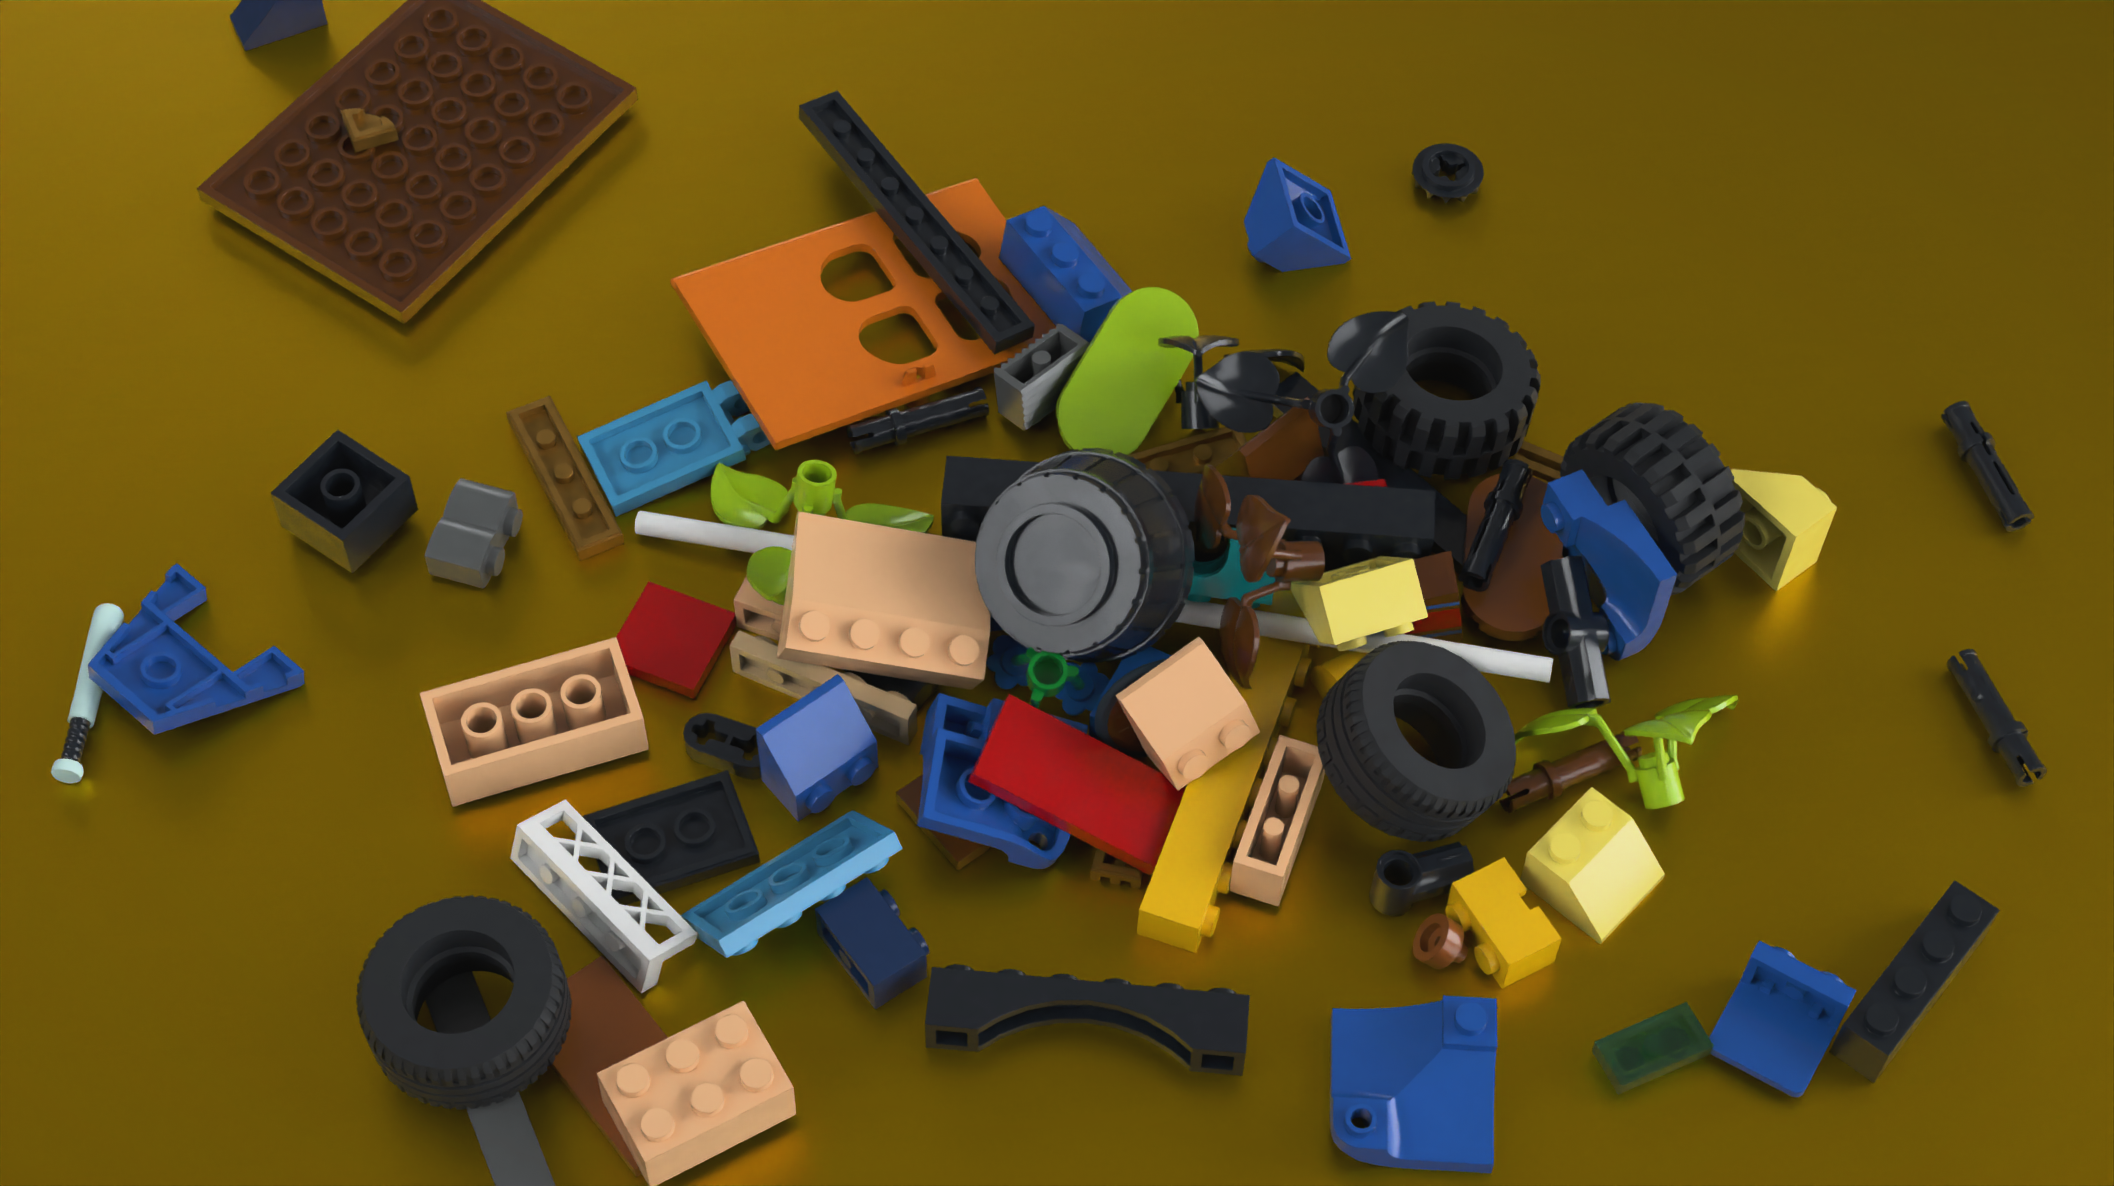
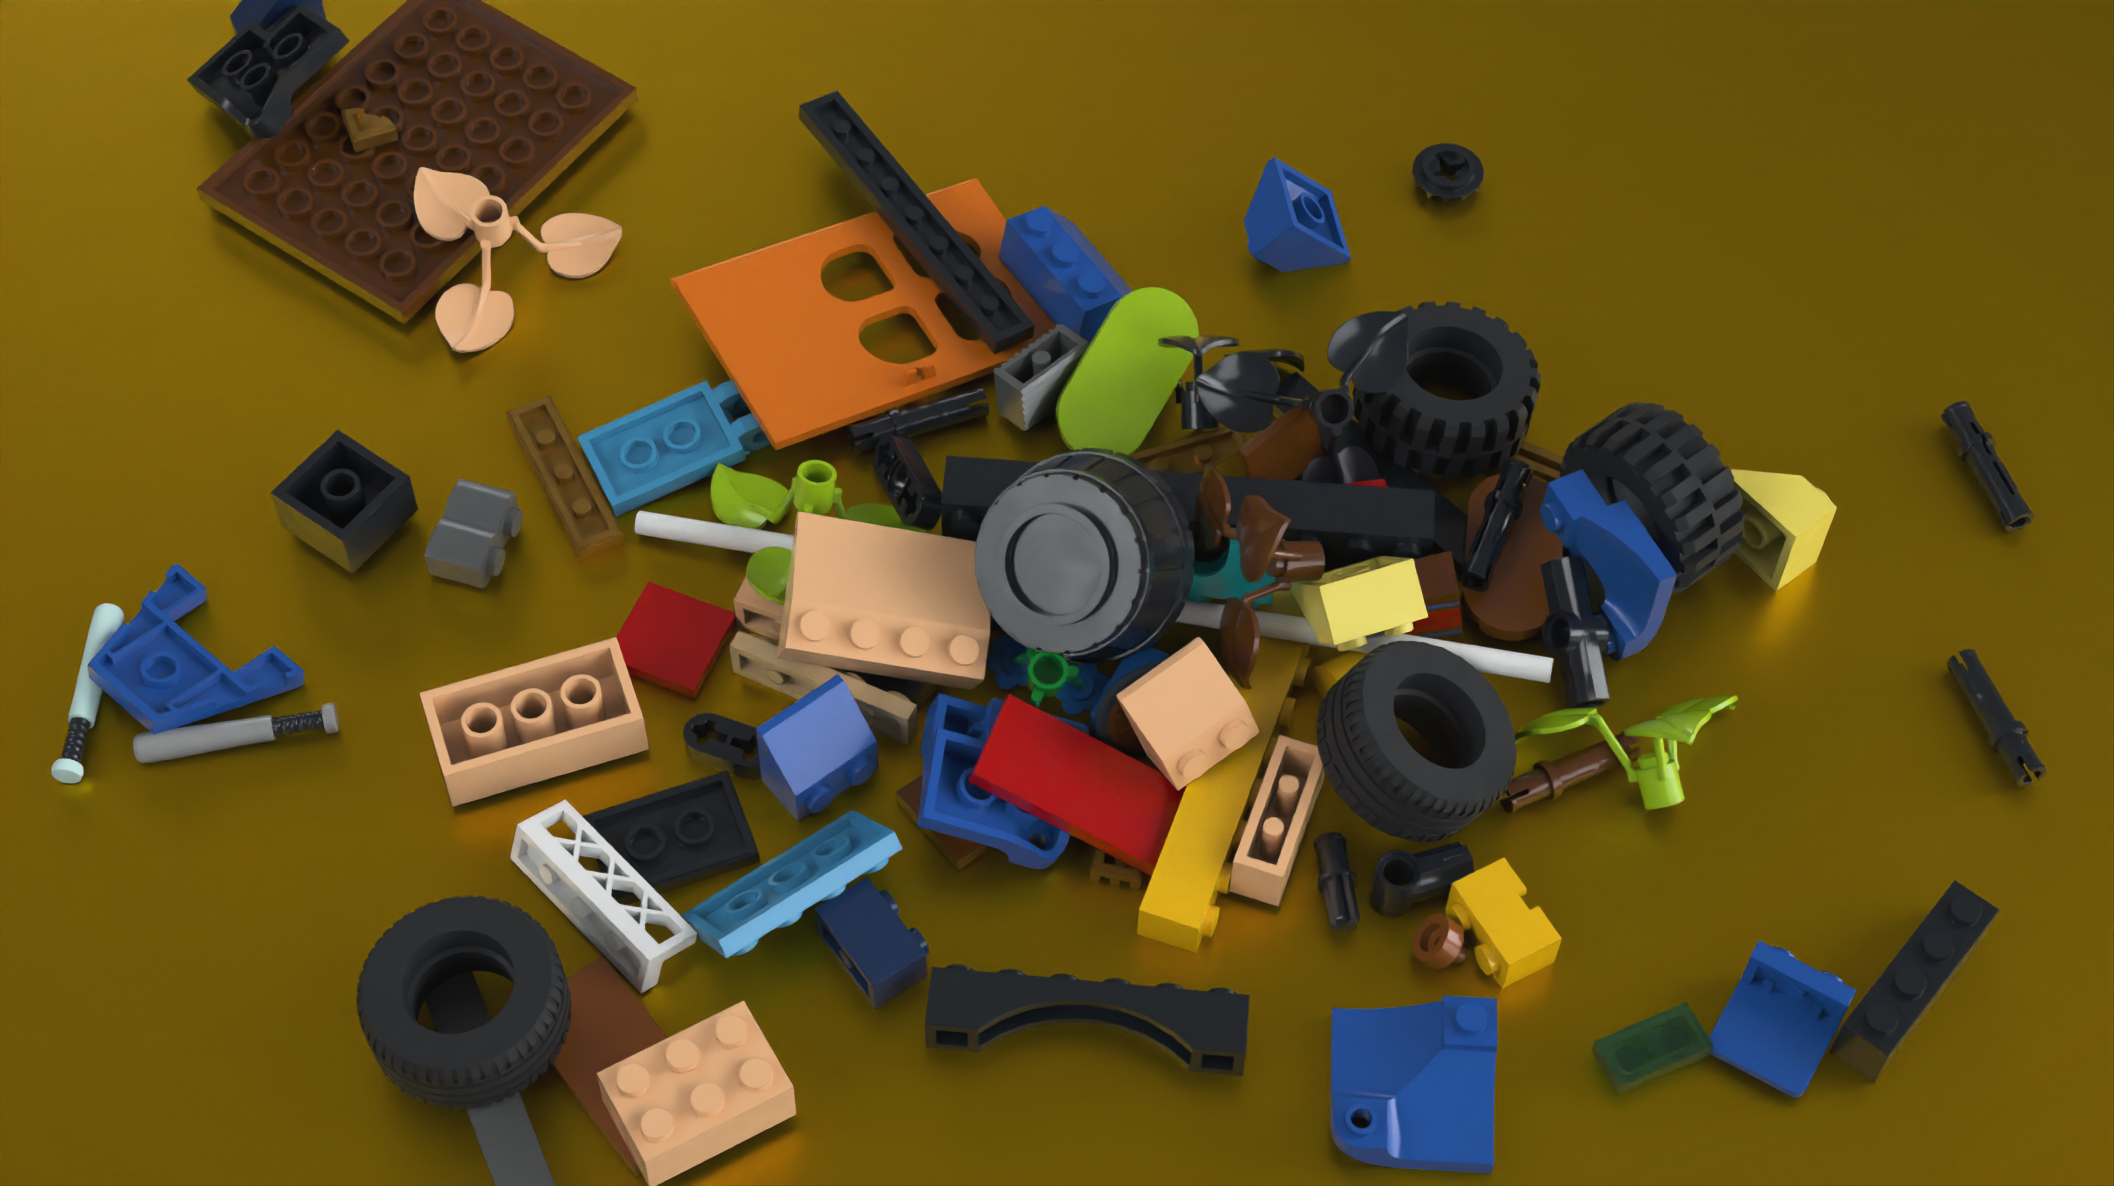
(229, 734): none -> light grey piece
(263, 68): none -> black slope
(456, 201): none -> light nougat plant
(907, 482): none -> black beam
(1337, 881): none -> black axle
(1592, 866): light yellow slope -> none

